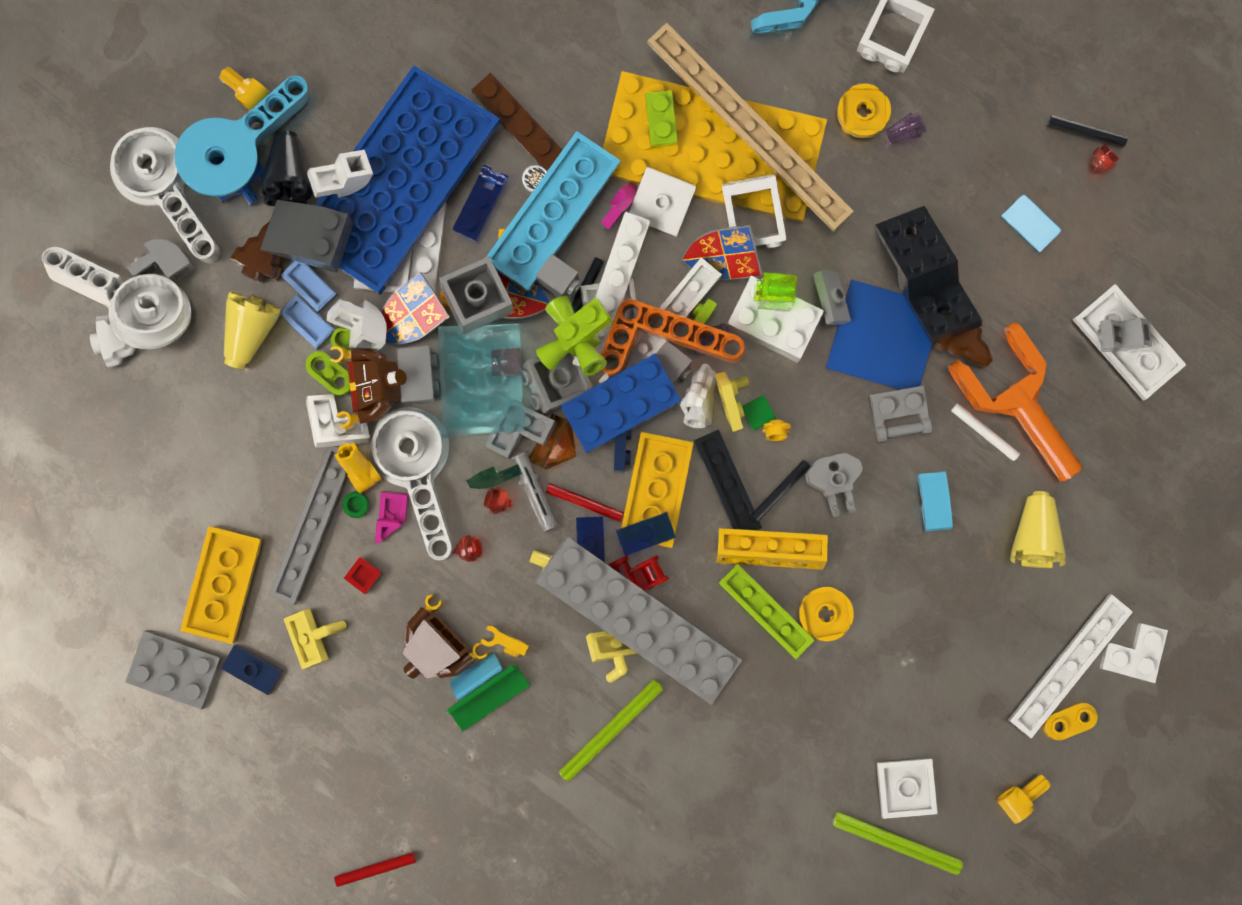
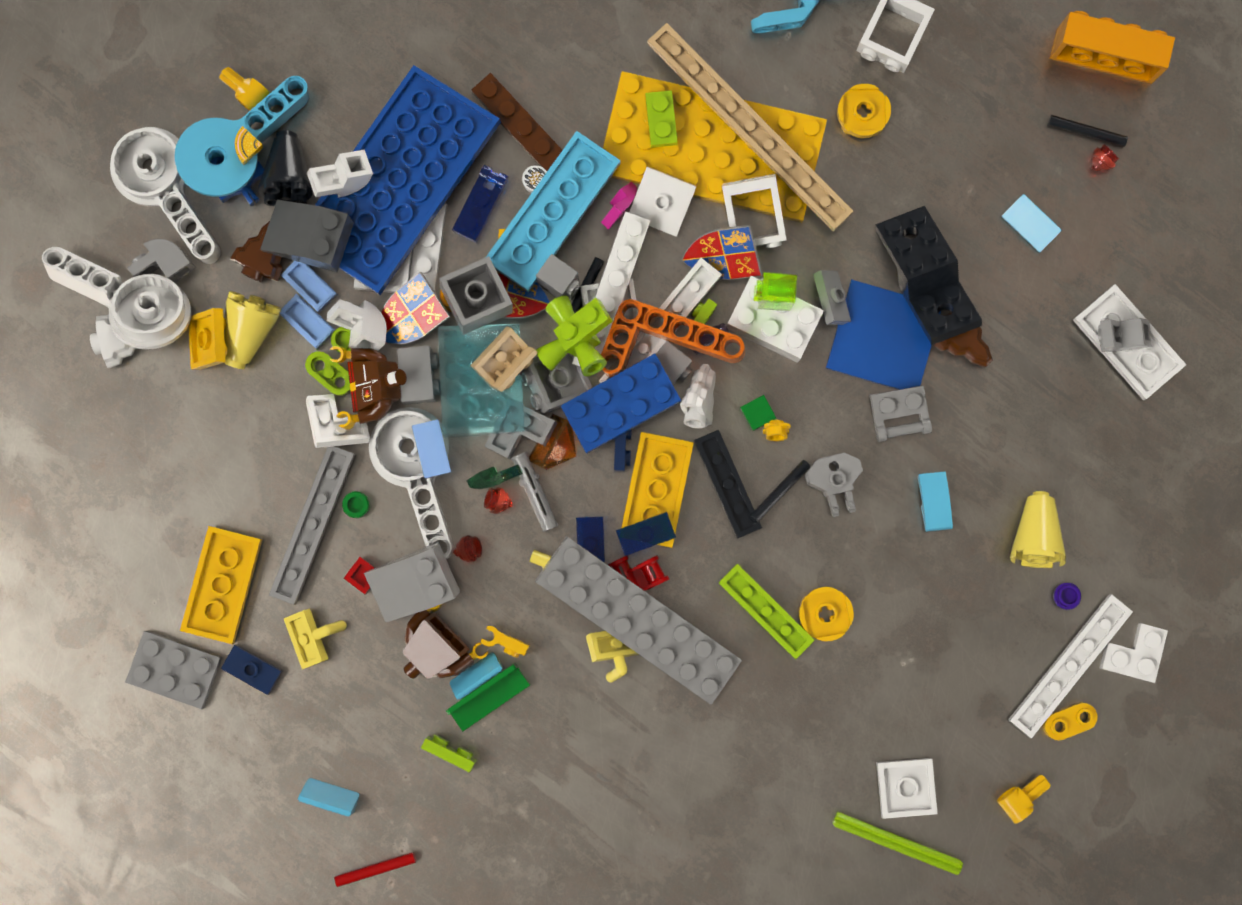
(207, 339): none -> yellow plate
(246, 145): none -> yellow tile
(329, 797): none -> medium azure slope
(358, 468): yellow piece -> none
(391, 513): dark pink slope -> none
(412, 583): none -> light grey slope
(431, 449): none -> light blue tile
(439, 747): none -> lime plate
(504, 360): none -> tan bracket
(584, 502): red bar -> none
(611, 730): lime axle -> none
(728, 390): light yellow plate -> none
(772, 549): yellow fence -> none
(907, 128): clear purple cone -> none
(985, 432): white bar -> none
(1022, 402): orange piece -> none
(1067, 596): none -> dark purple plate
(1112, 47): none -> light orange brick

